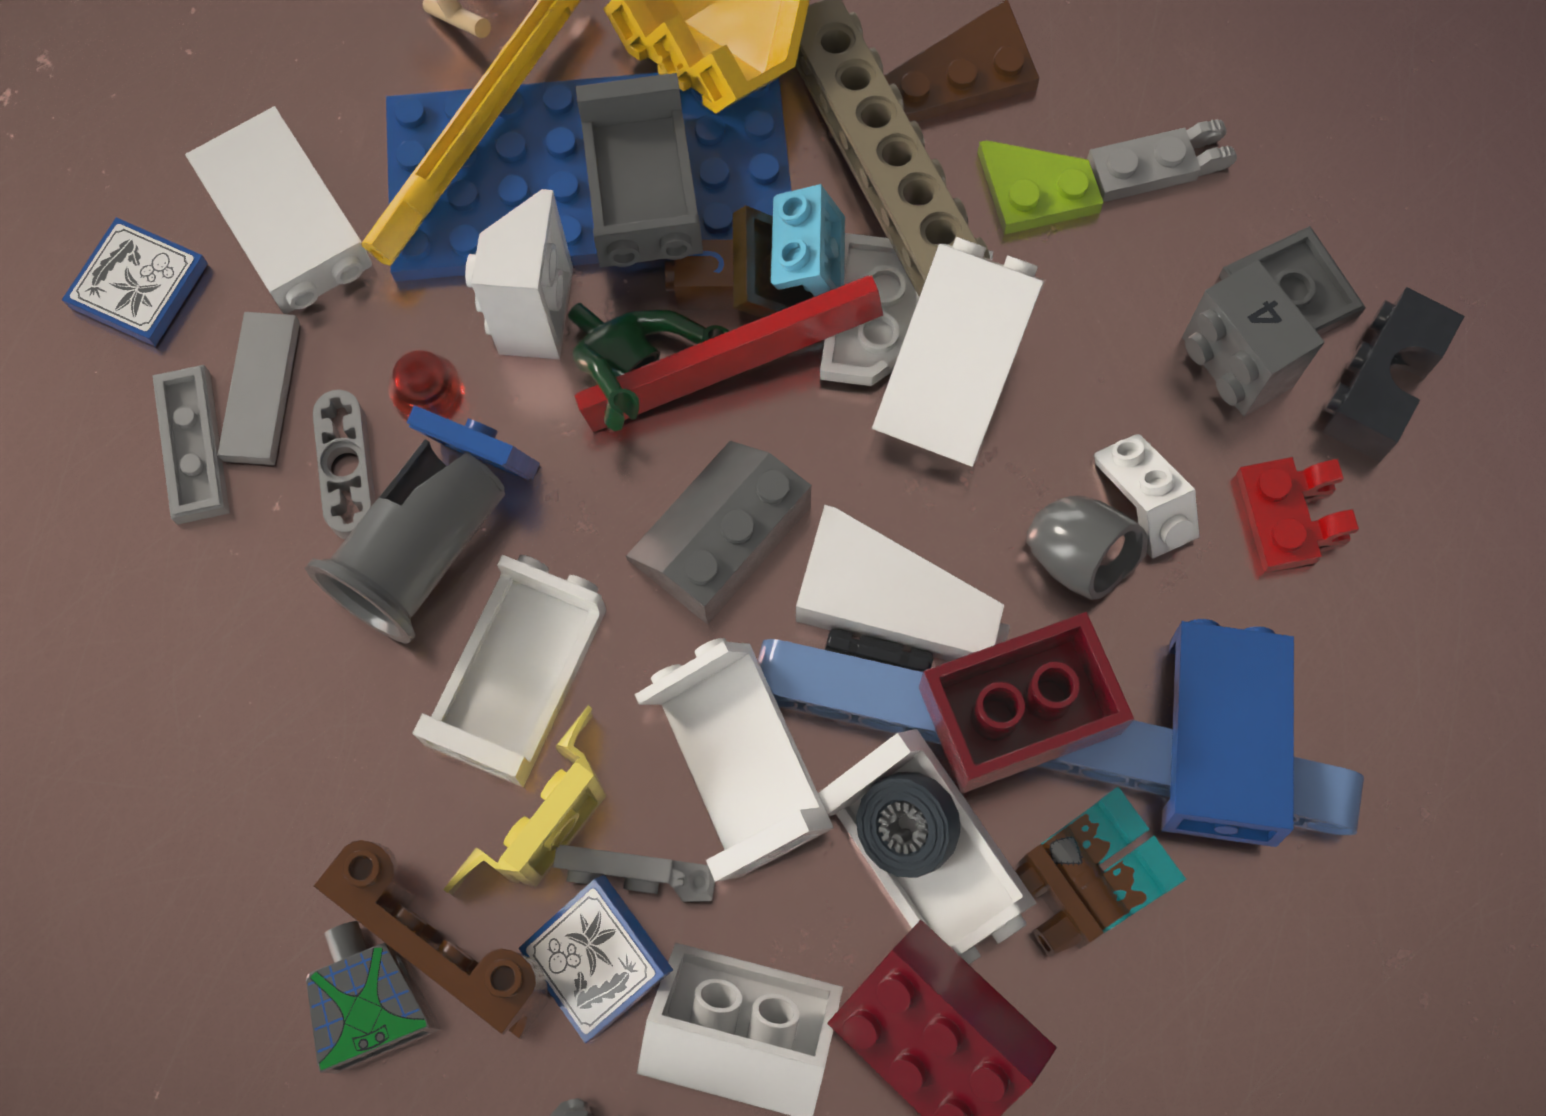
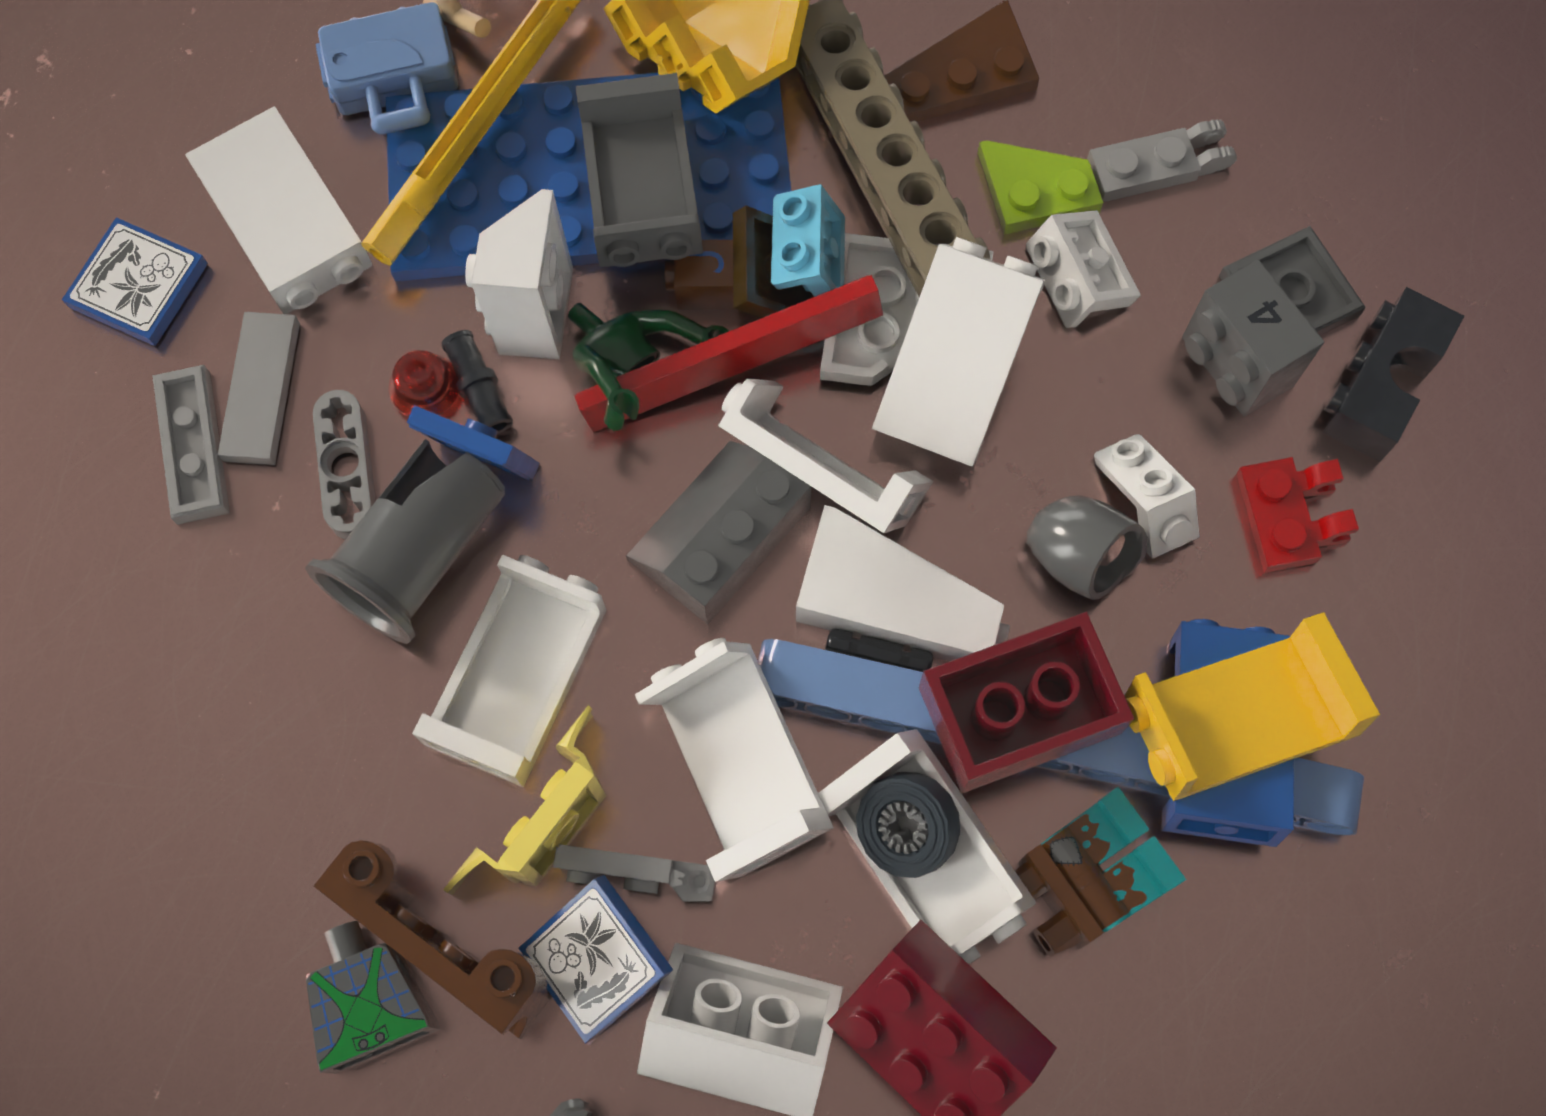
(384, 58): none -> medium blue piece
(476, 380): none -> black pin
(750, 420): none -> white panel
(1081, 266): none -> white bracket
(1250, 710): none -> yellow panel

